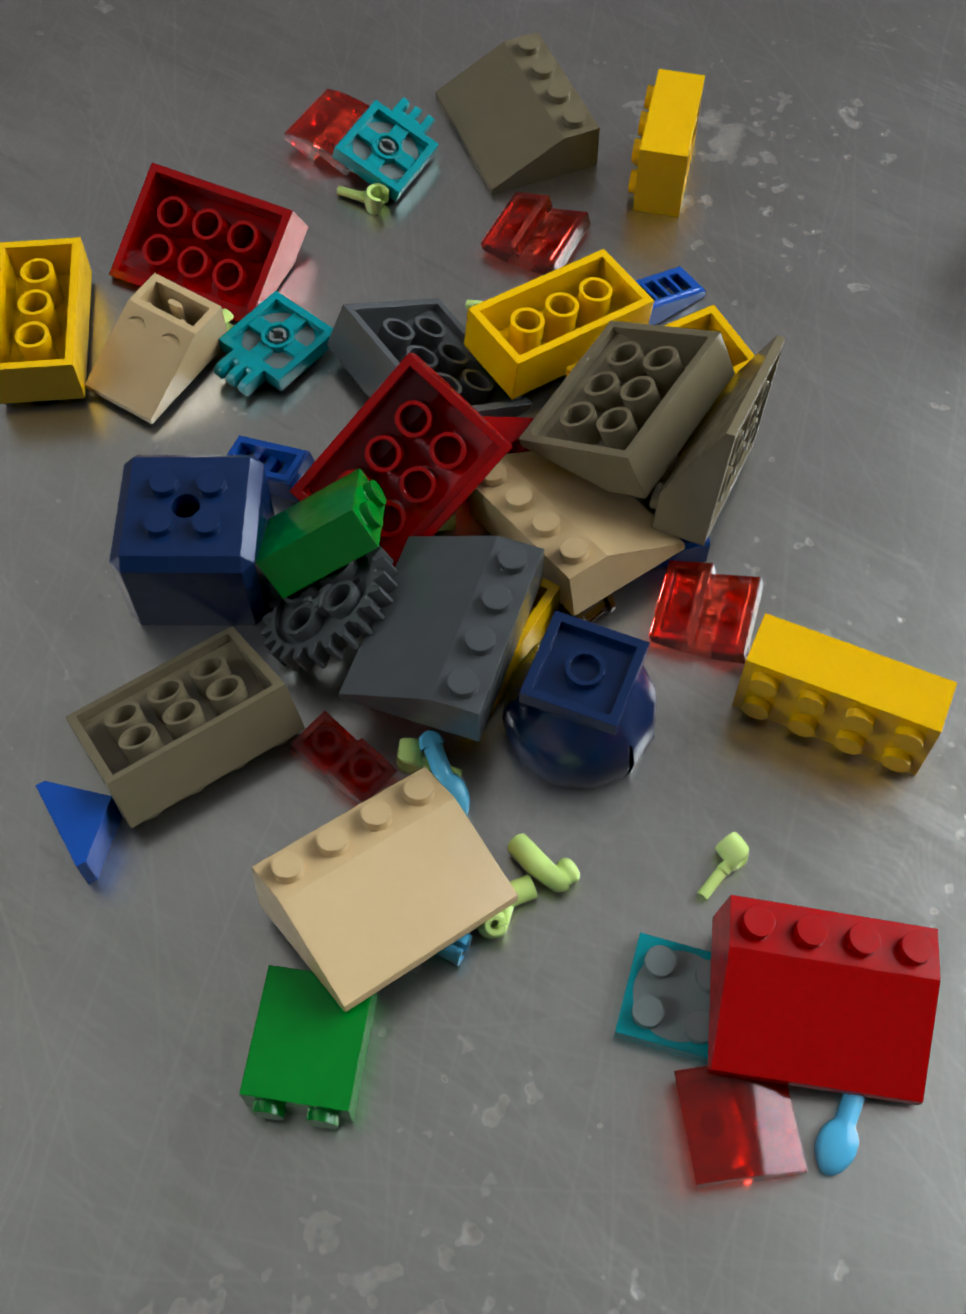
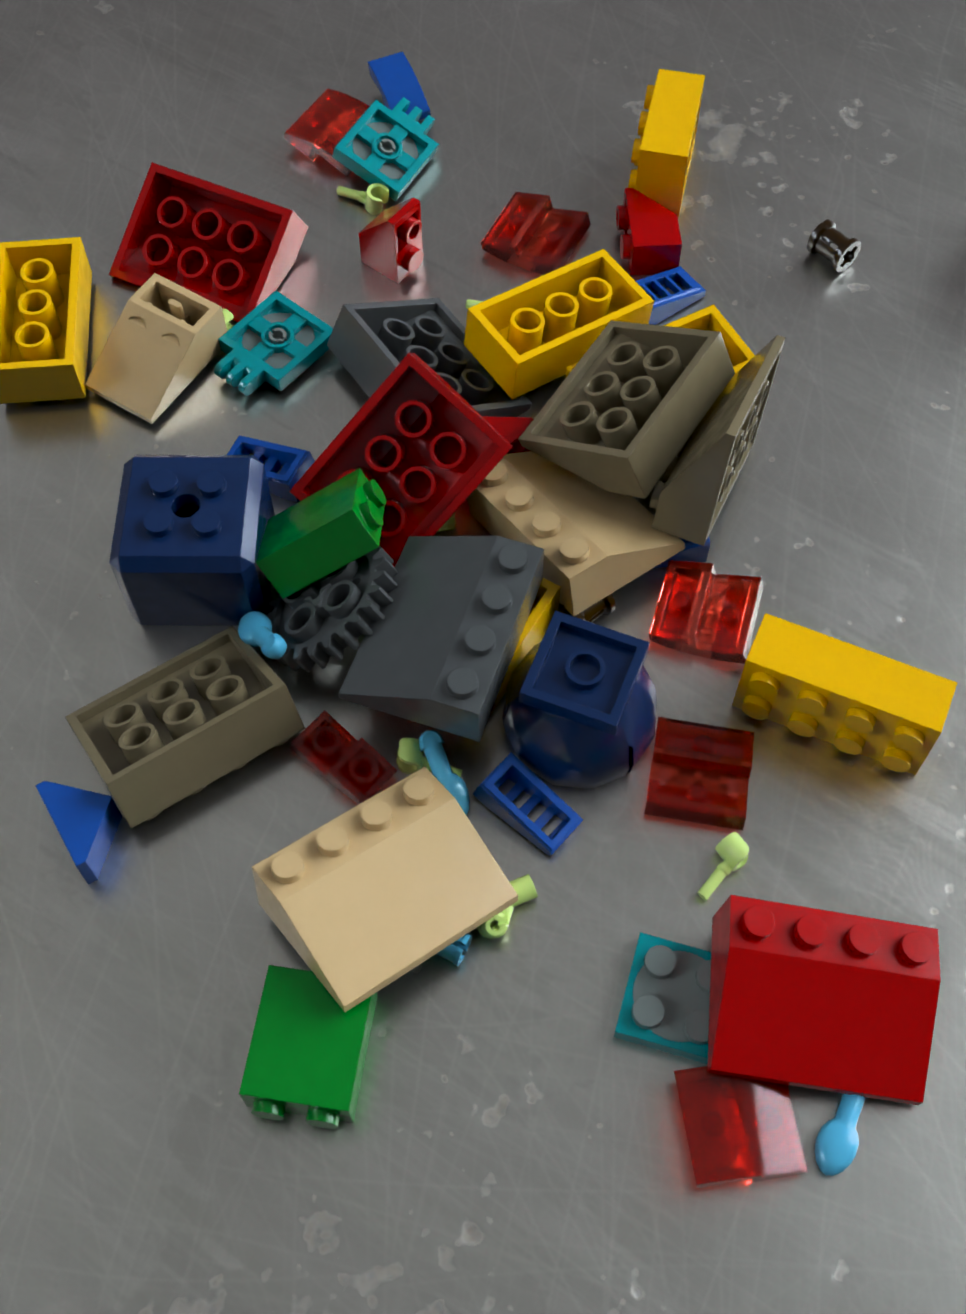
(256, 630): none -> medium azure piece
(394, 241): none -> red slope
(397, 80): none -> blue slope
(520, 116): dark tan slope -> none
(526, 780): none -> blue slope
(538, 865): yellowish green arm -> none
(650, 234): none -> red slope
(700, 773): none -> clear red slope
(840, 257): none -> dark brown bush

